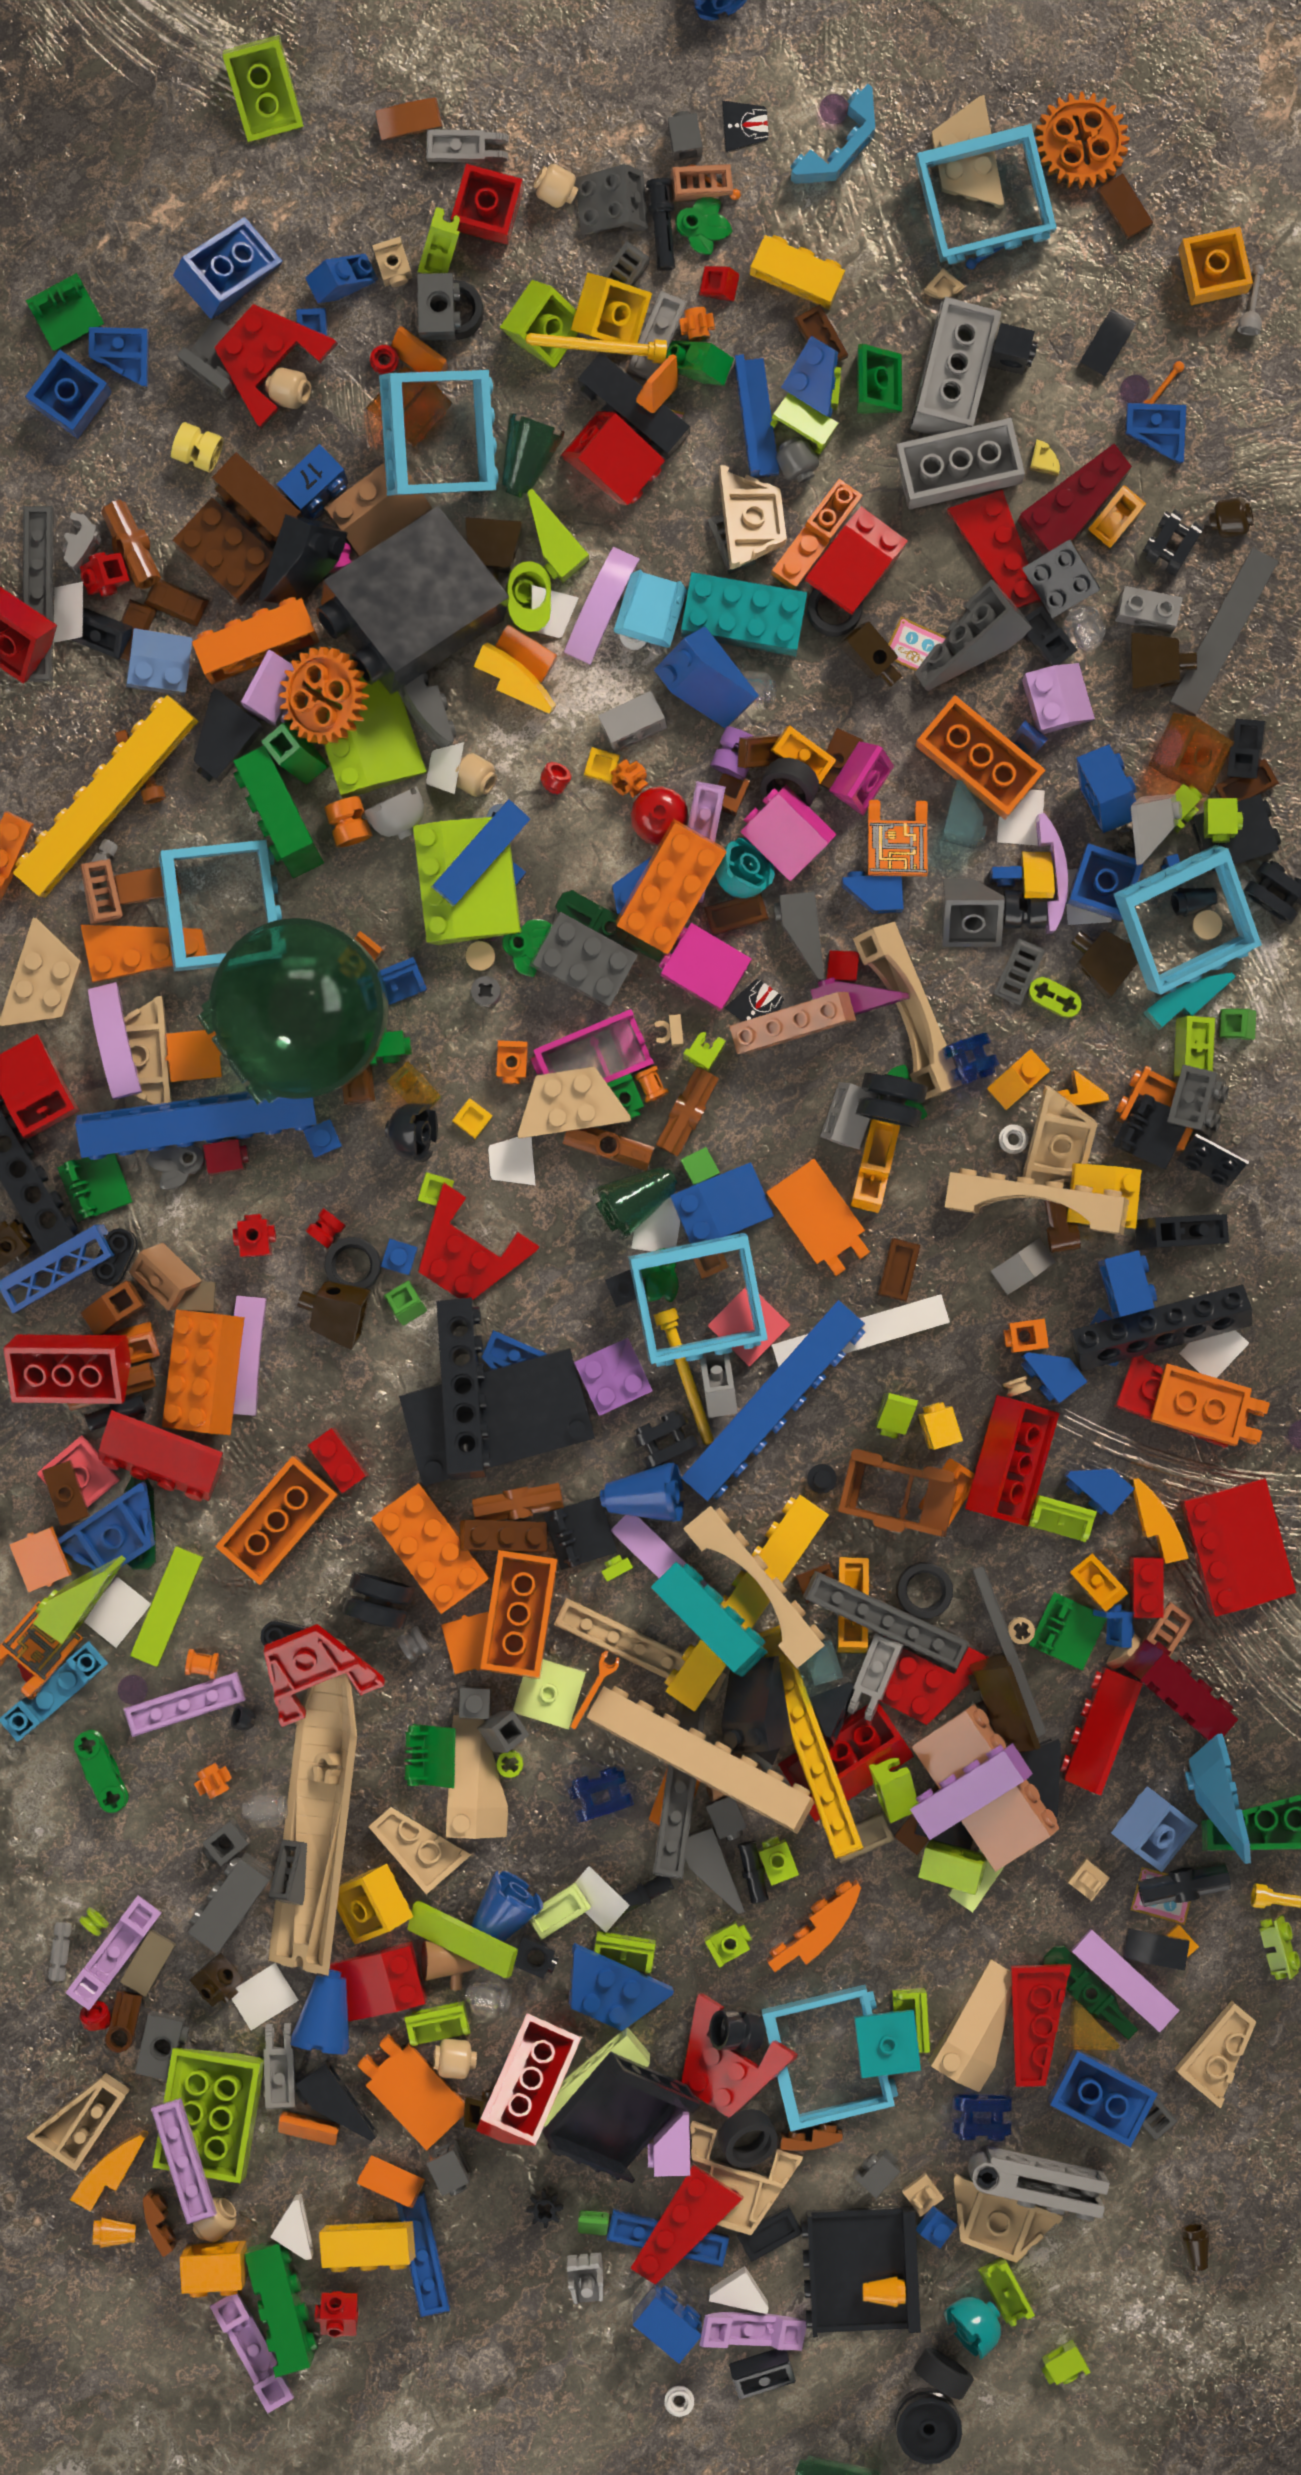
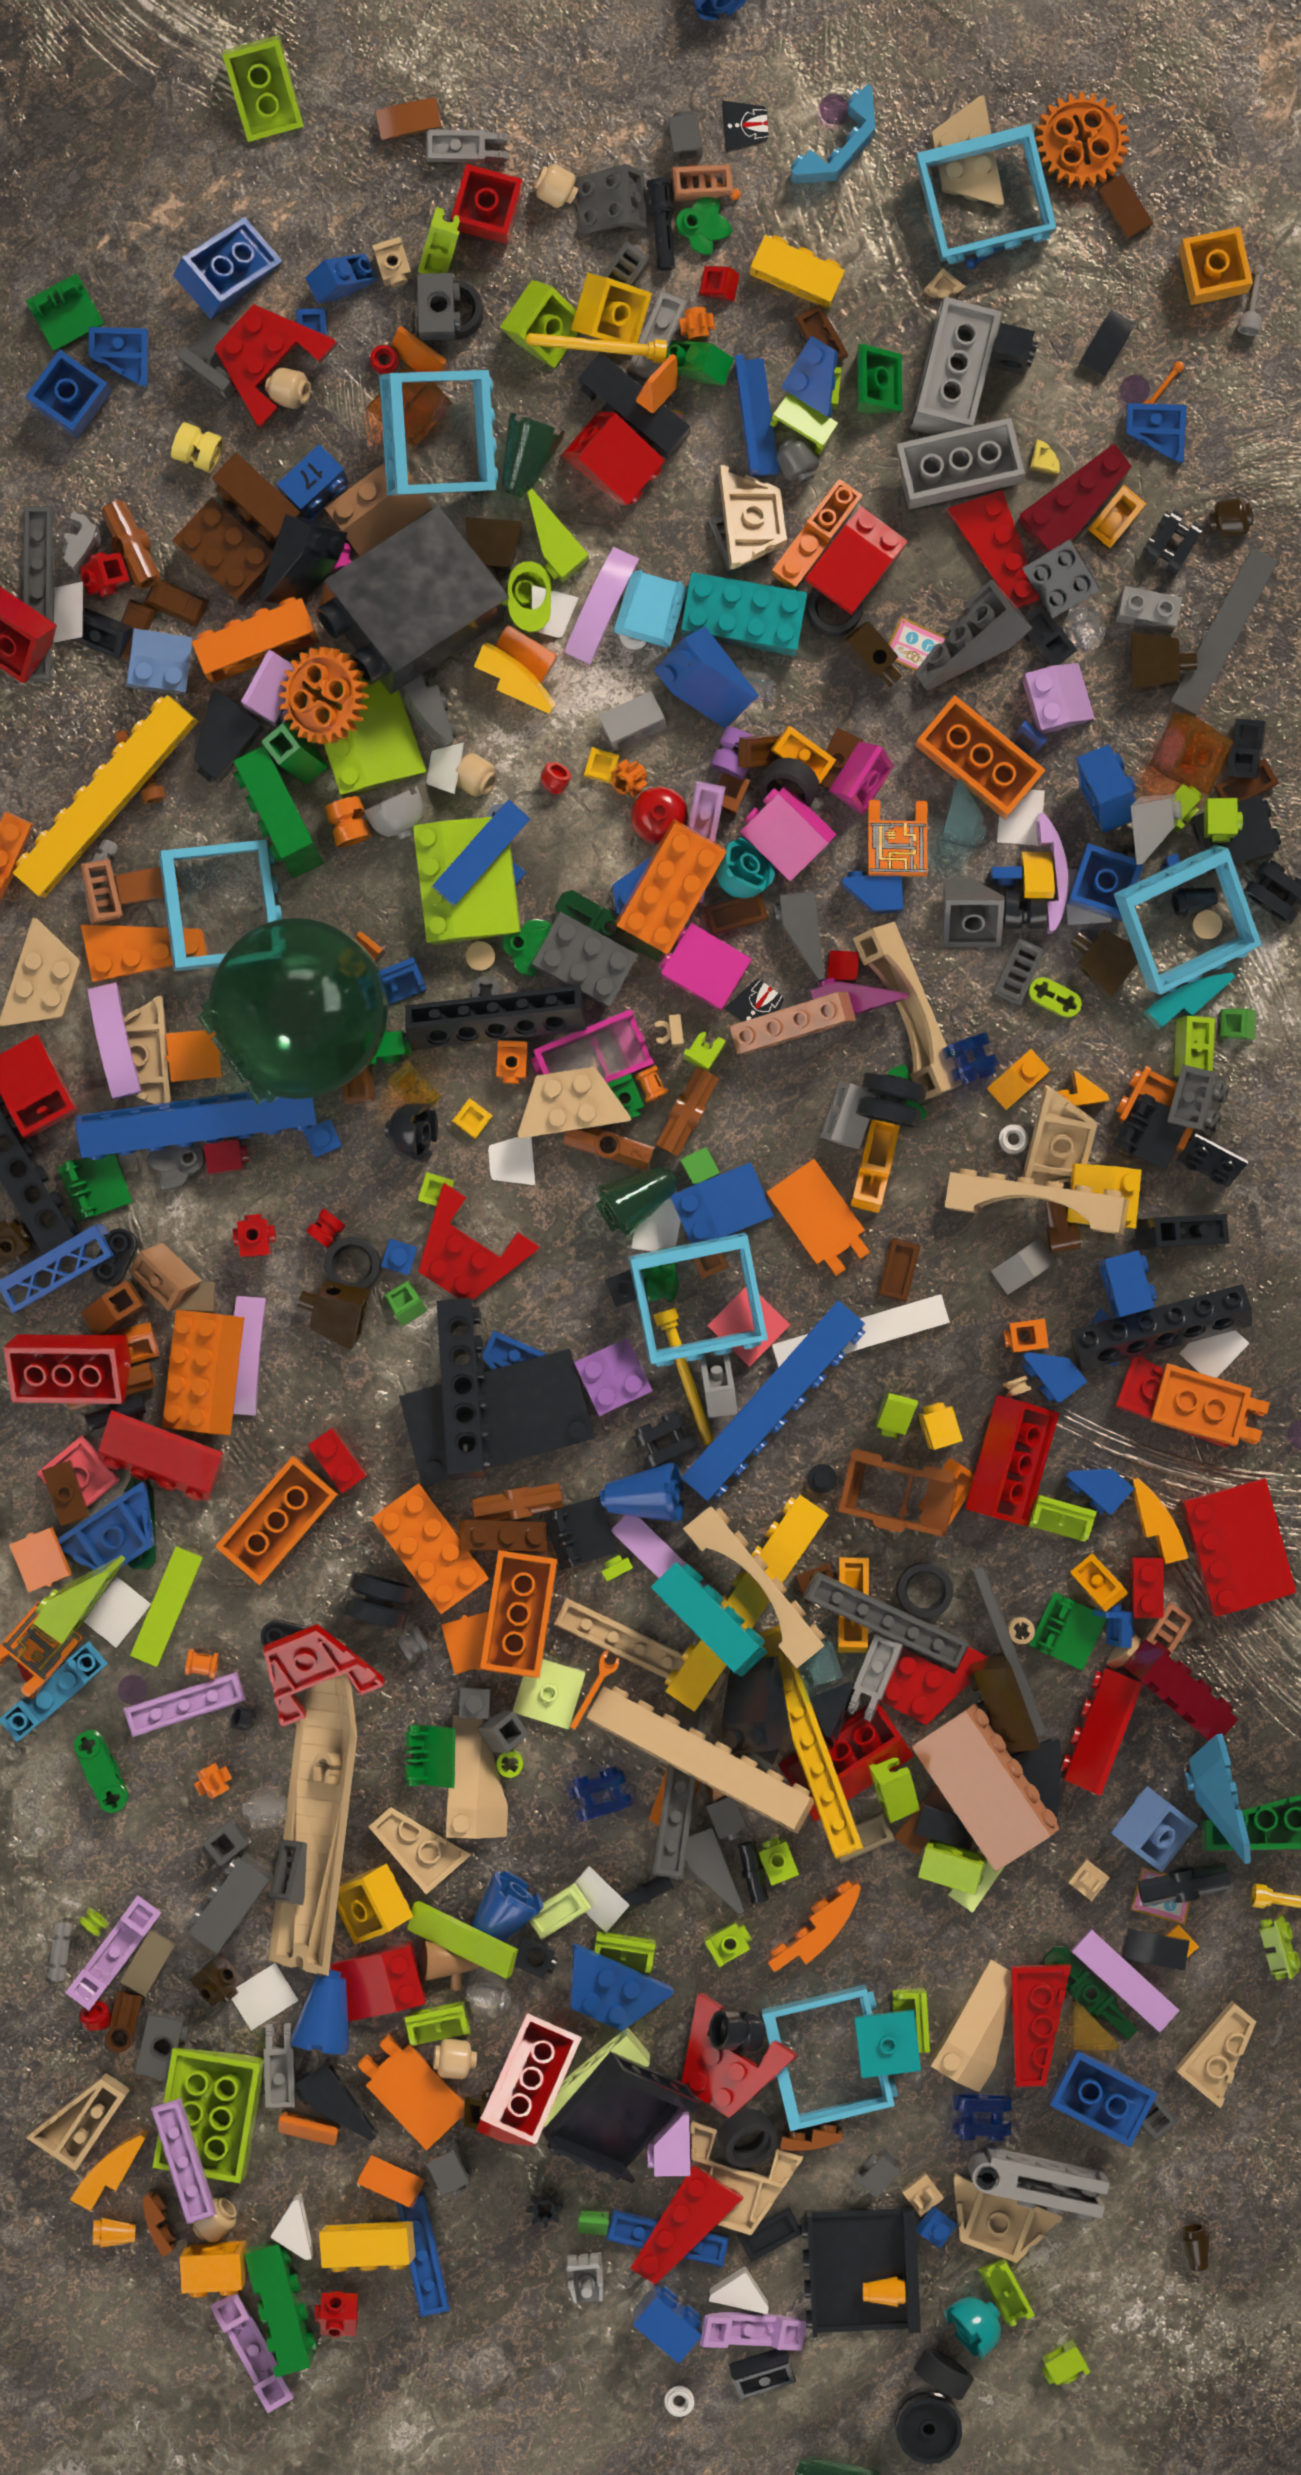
(495, 1017): none -> black brick
(970, 1791): medium lavender brick -> none

